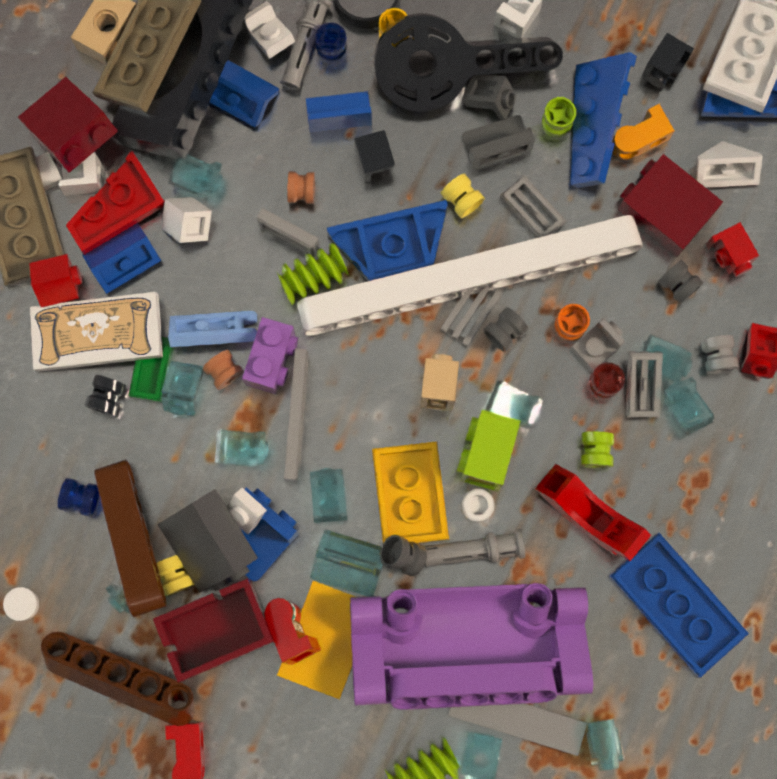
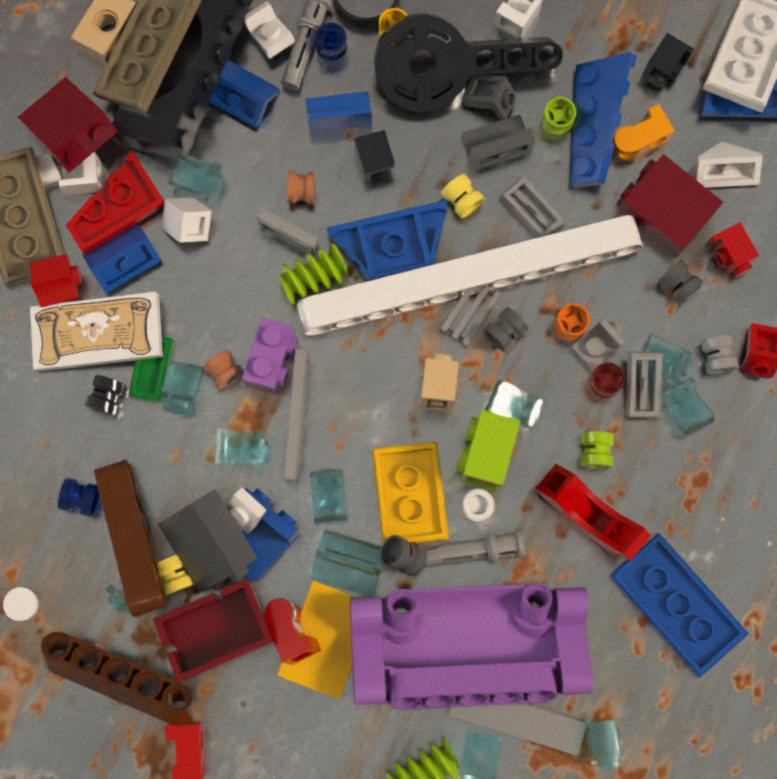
(211, 328): light blue hinge -> none

